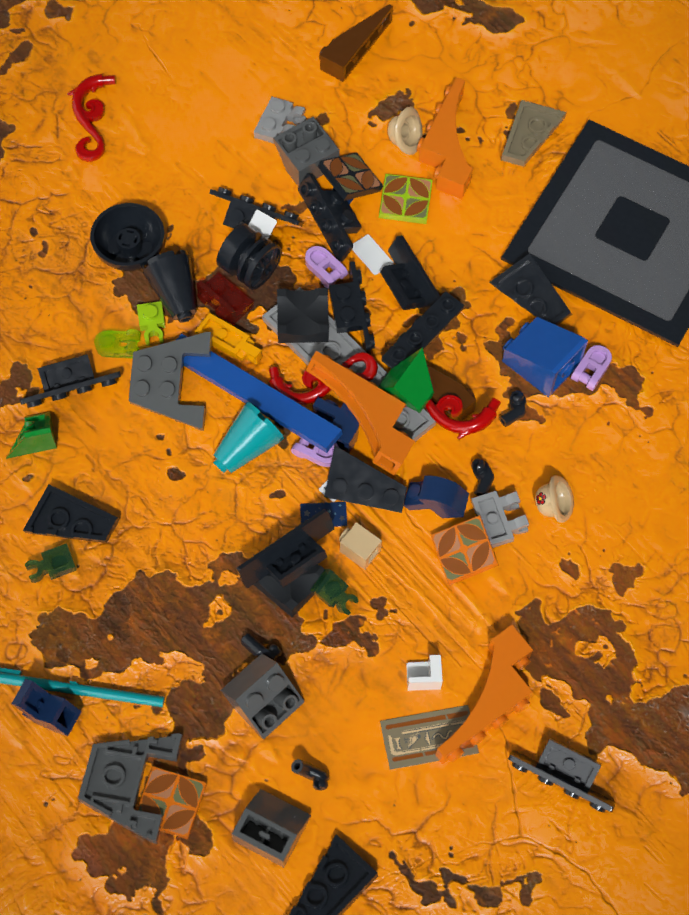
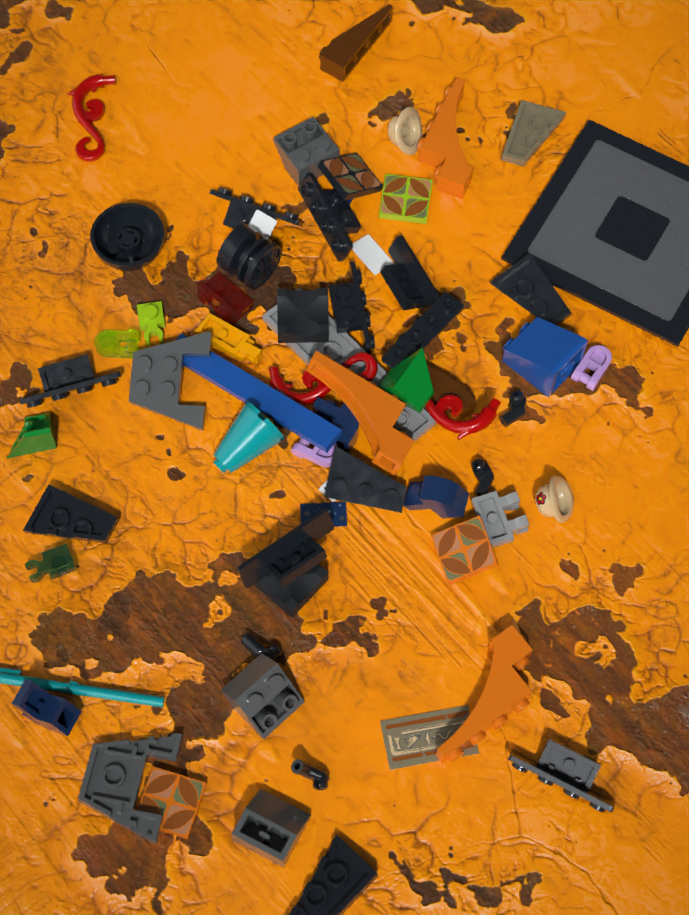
(173, 283): black cone -> none
(275, 118): light grey plate -> none
(318, 260): lavender plate -> none
(332, 590): clear green plate -> none
(359, 545): tan brick -> none
(425, 674): white panel -> none

